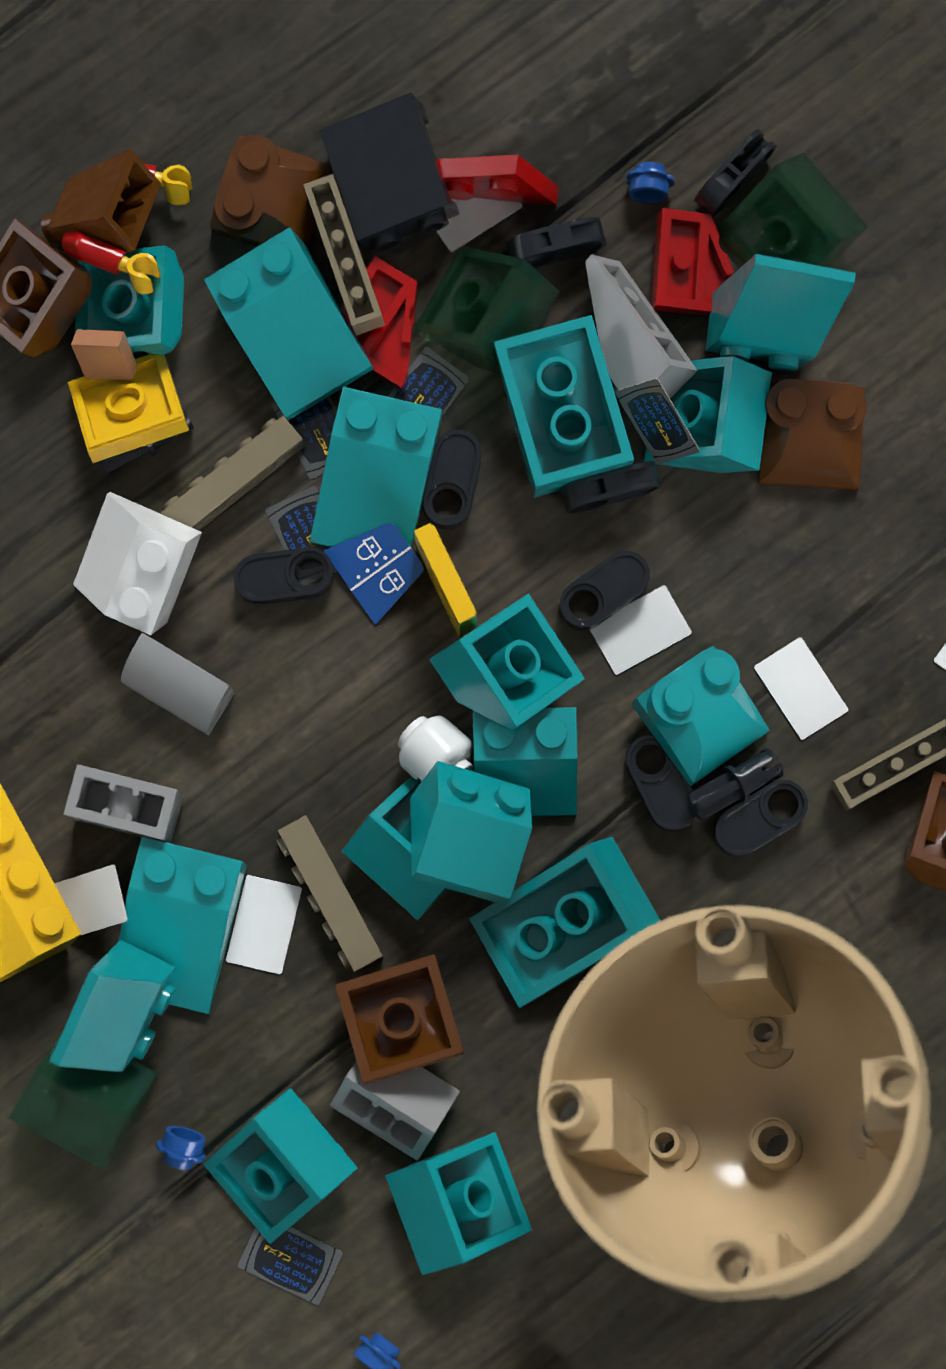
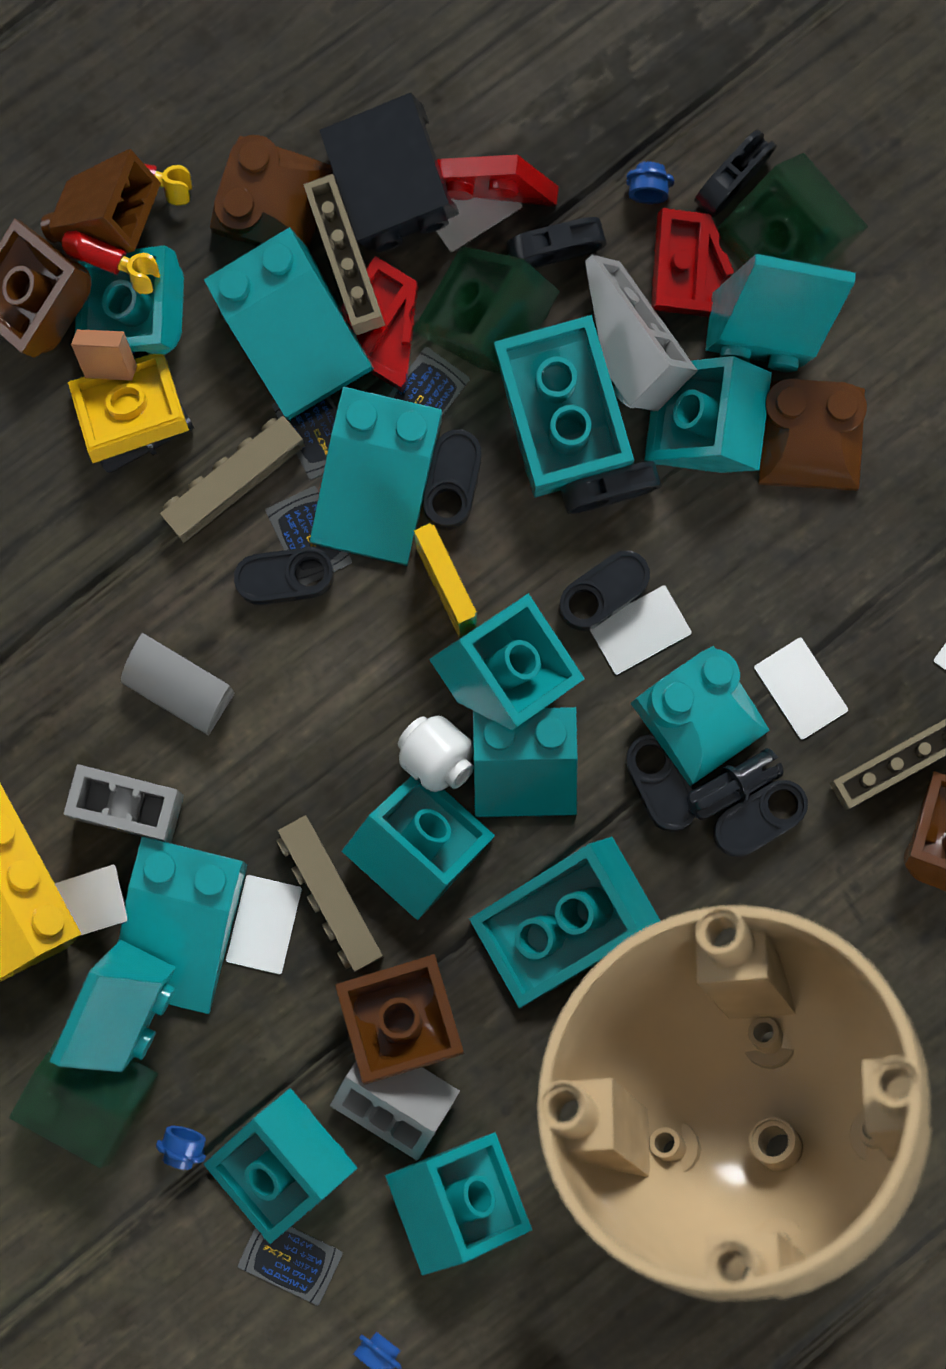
(135, 563): white slope -> none
(376, 568): blue sticker -> none
(469, 832): teal slope -> none
(657, 421): sticker -> none

